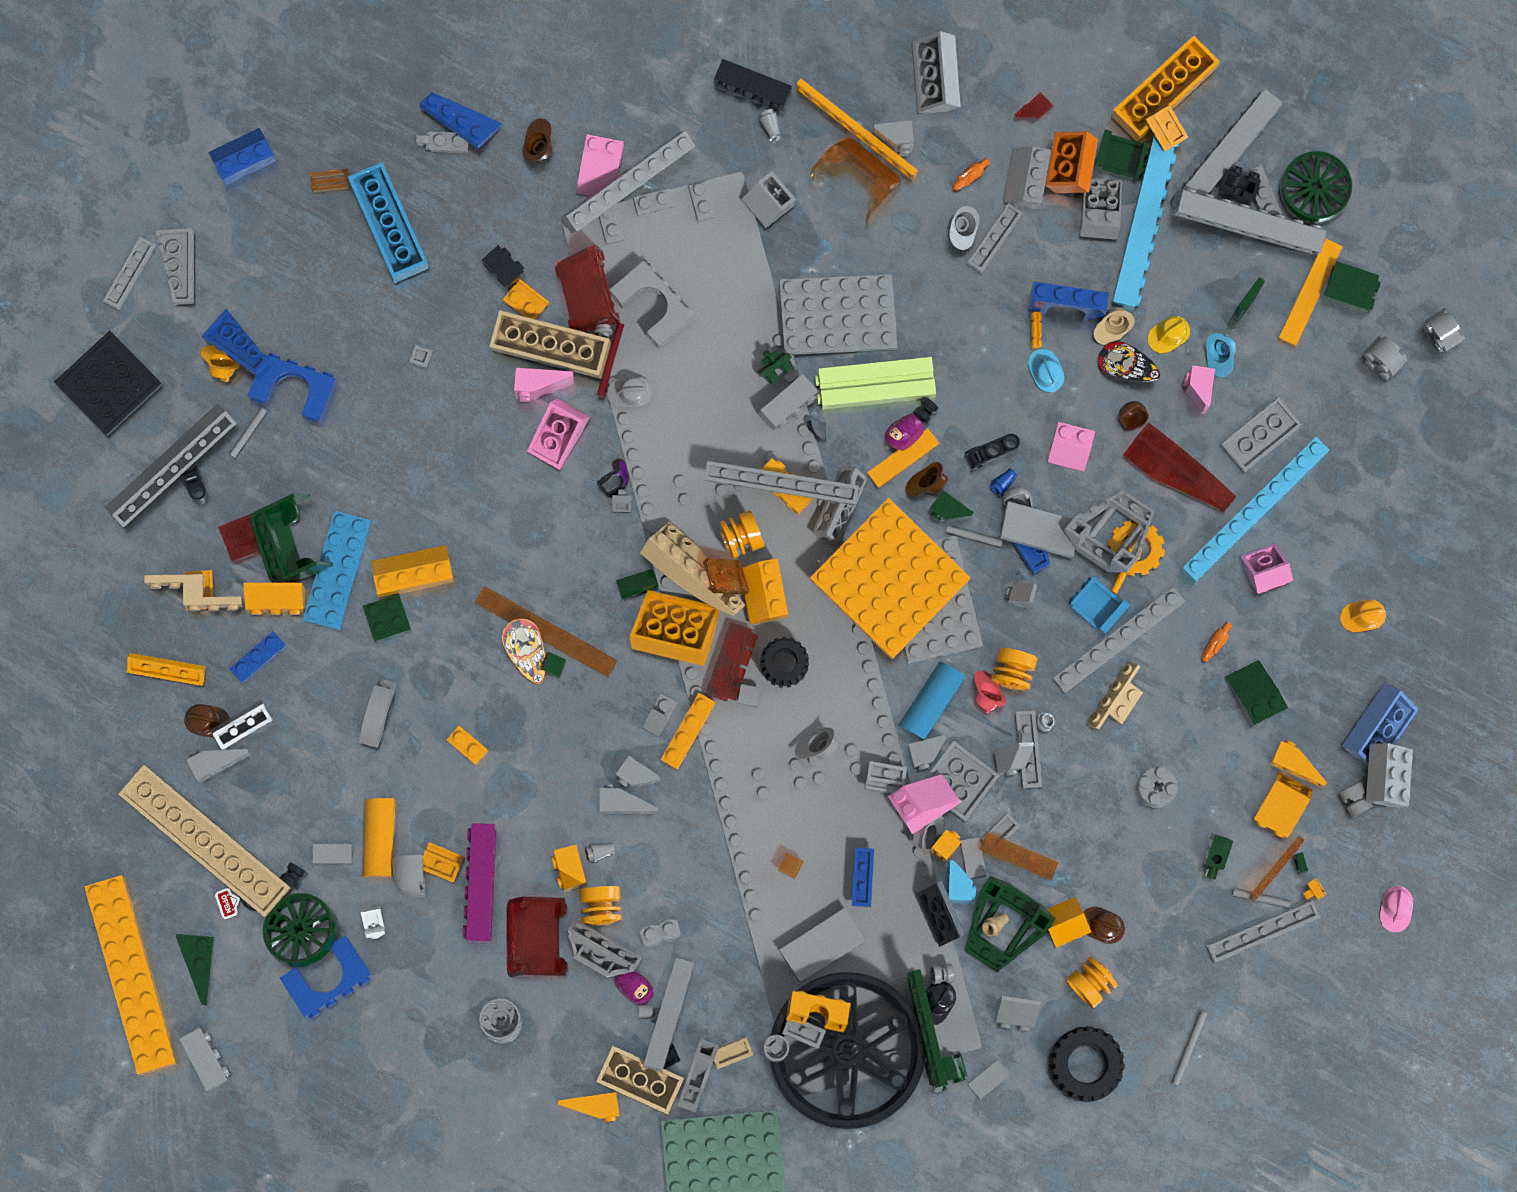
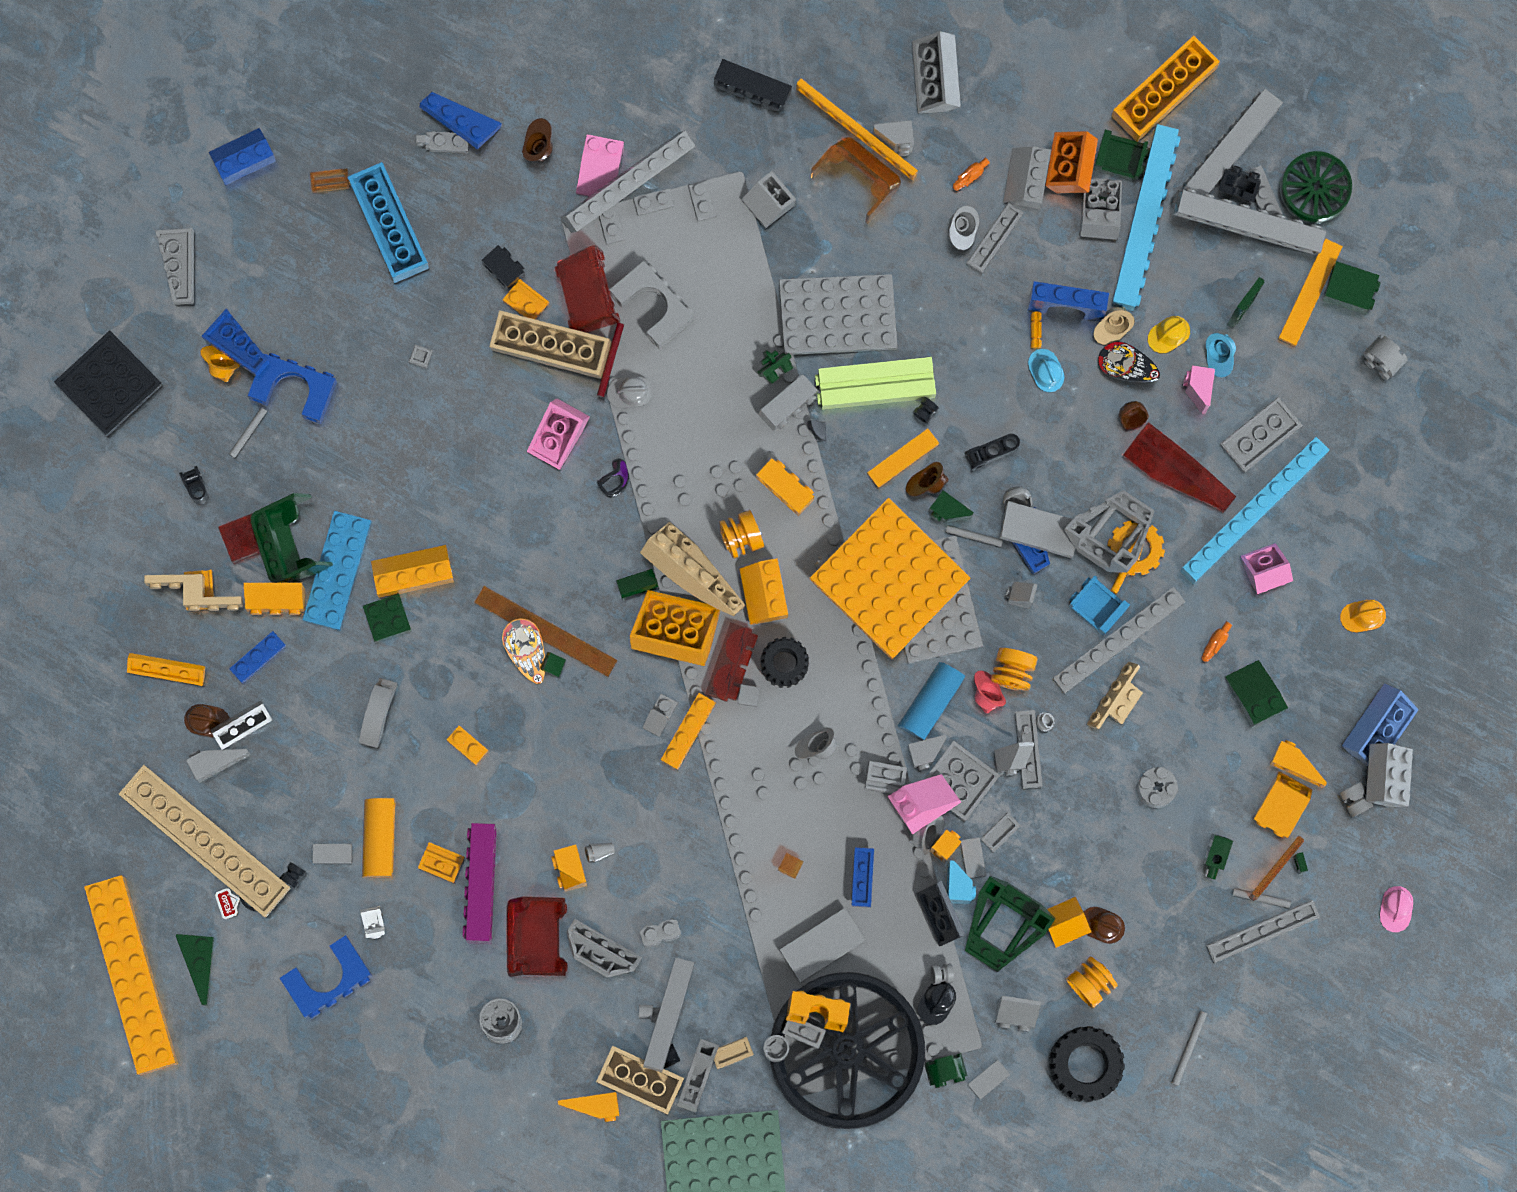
(129, 273): light grey tile -> none
(170, 465): light grey brick -> none
(205, 1059): light grey brick -> none
(293, 934): dark green piece -> none
(409, 875): light grey brick -> none
(536, 383): bright pink slope -> none
(600, 905): light orange wheel -> none
(603, 330): light grey plate -> none
(618, 801): light grey slope -> none
(622, 502): light grey tile -> none
(634, 987): magenta piece -> none
(635, 774): light grey slope -> none
(726, 576): clear orange tile -> none
(769, 121): light grey cone -> none
(781, 483): light grey plate -> none
(831, 513): light grey fence -> none
(904, 432): magenta piece -> none
(927, 1029): dark green ladder -> none
(993, 925): tan cone -> none
(1002, 482): blue cone -> none
(1019, 856): clear orange tile -> none
(1035, 108): clear red slope -> none
(1071, 446): bright pink slope -> none
(1166, 128): light orange plate -> none
(1315, 889): light orange tile -> none
(1443, 330): light grey brick -> none

